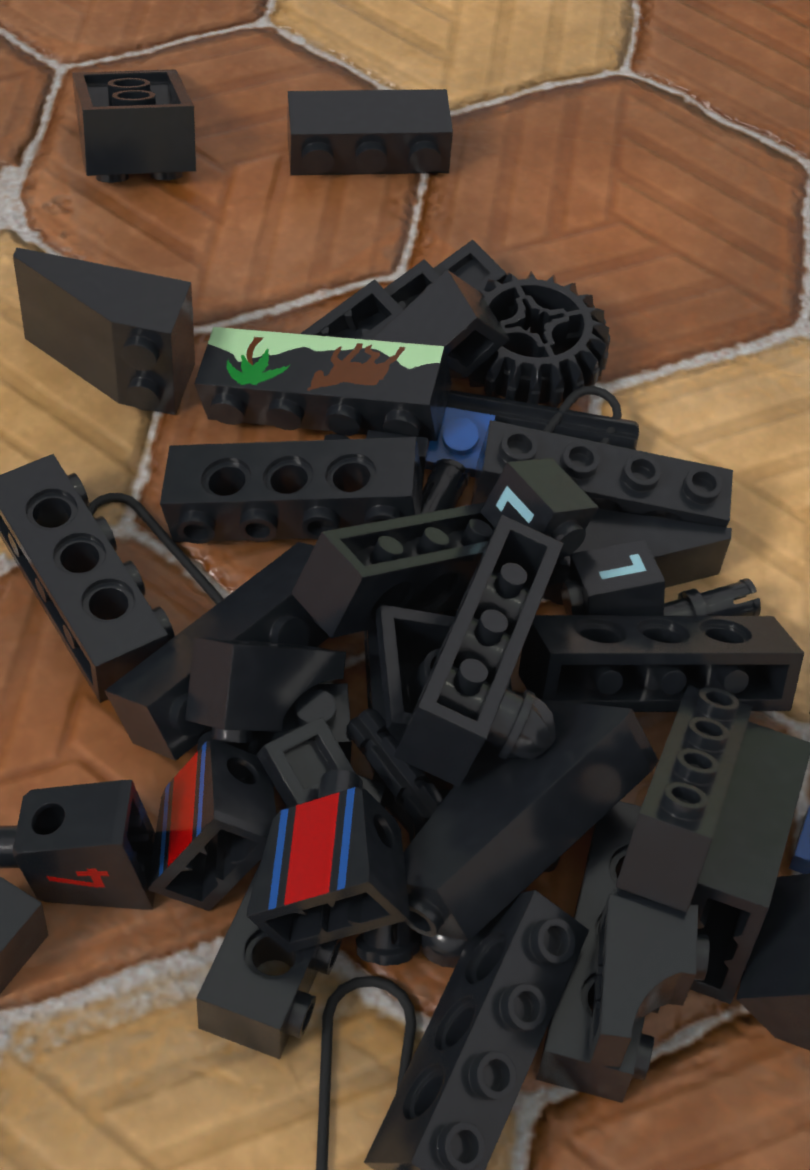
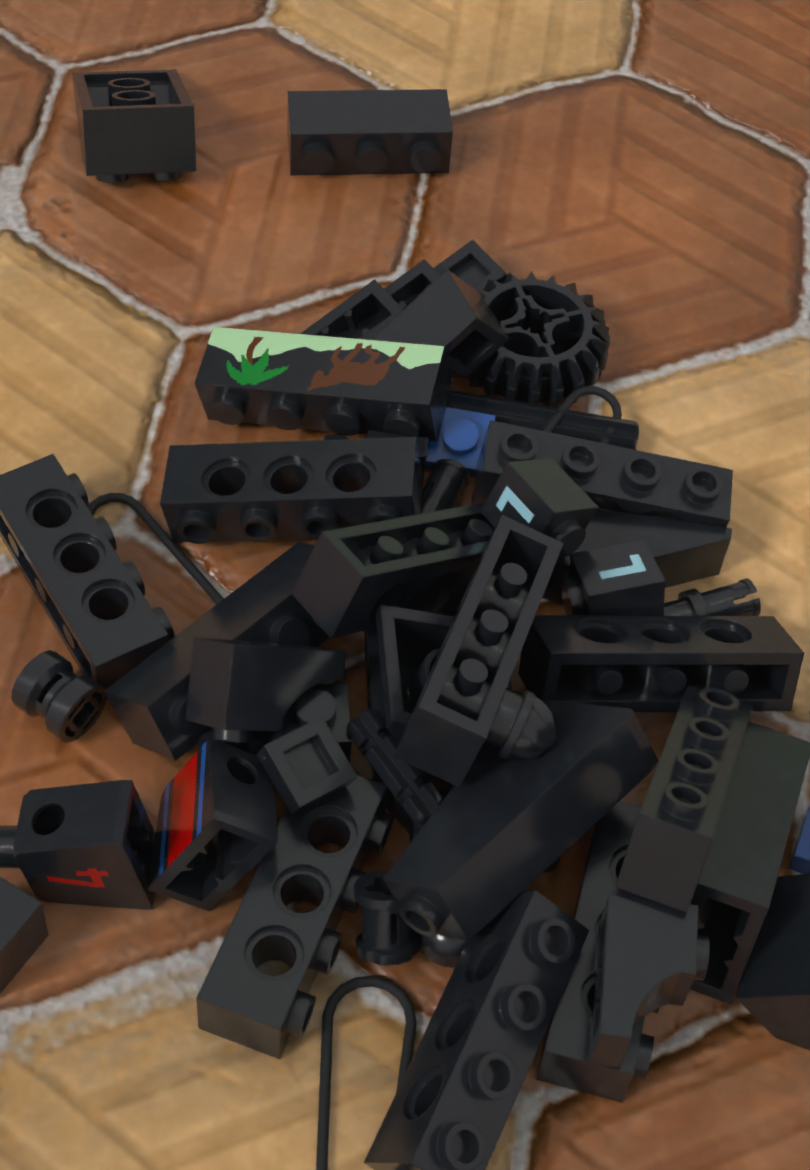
(59, 696): none -> black wheel
(110, 326): black slope -> none
(330, 868): black torso -> none

